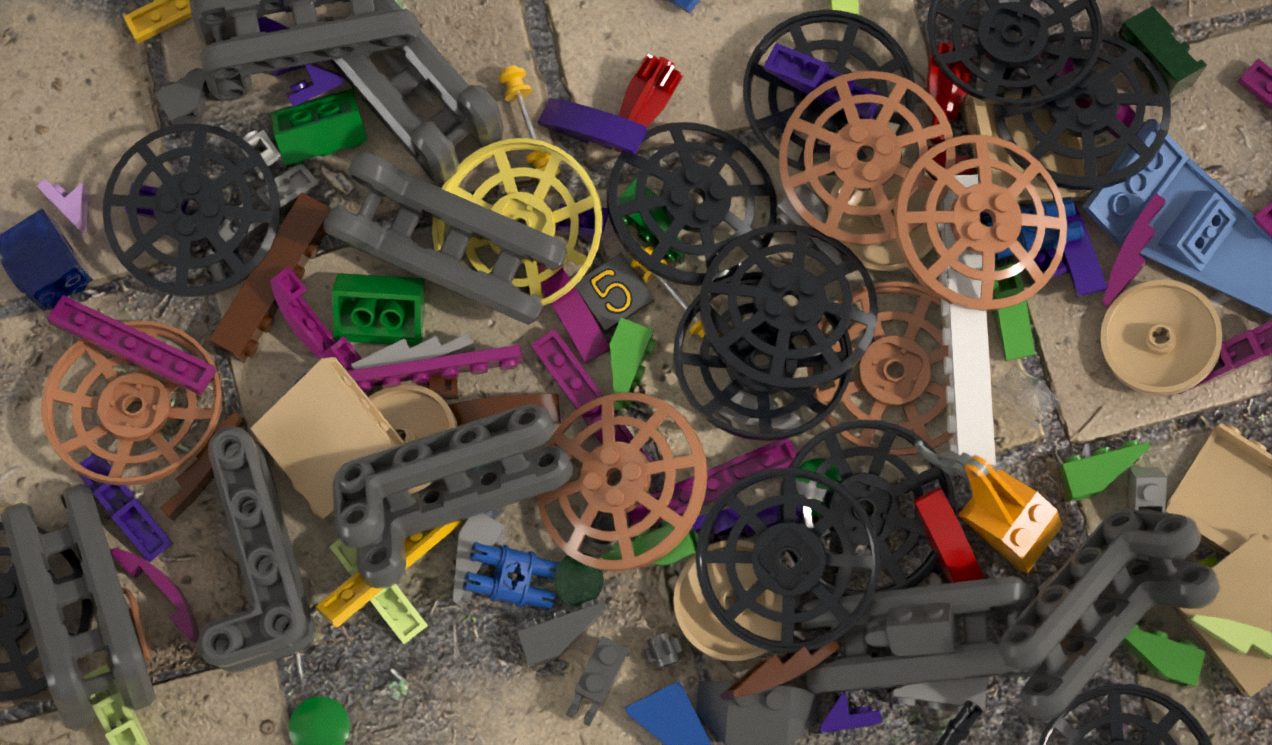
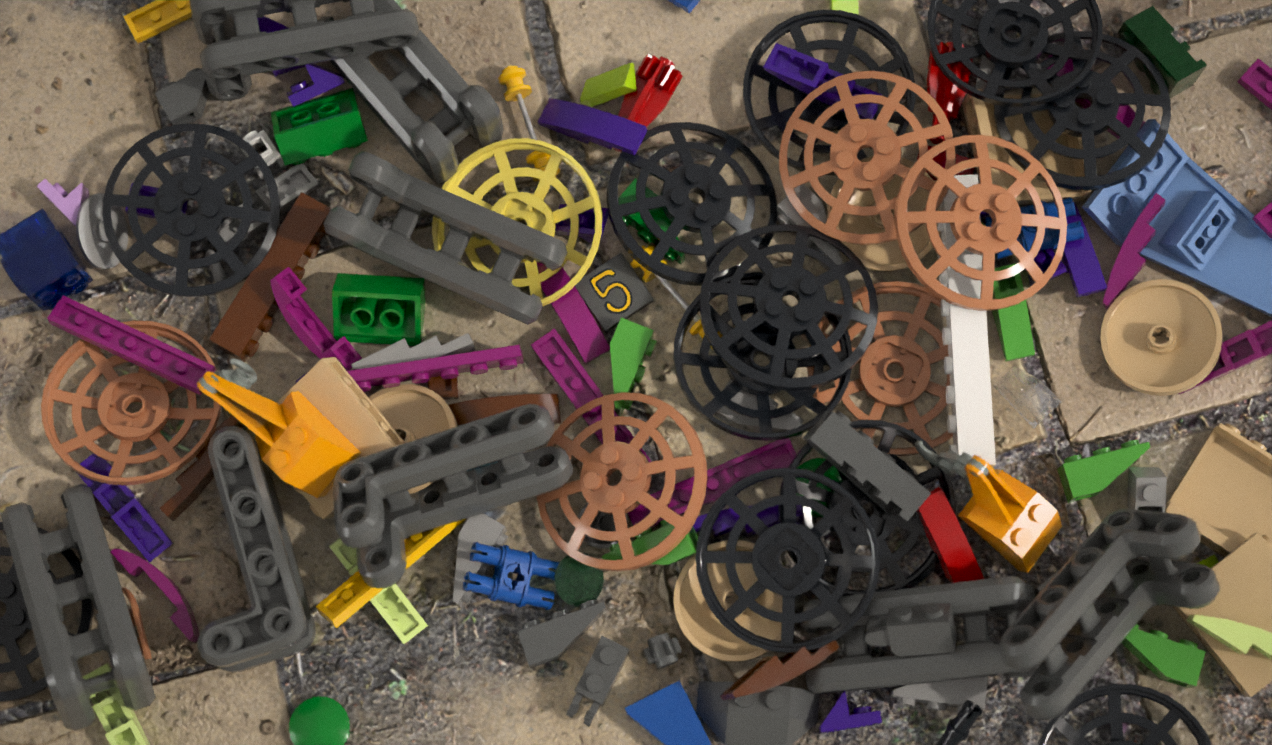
(92, 234): none -> light grey piece
(297, 437): none -> light orange slope
(609, 85): none -> lime slope
(866, 465): none -> dark grey wedge

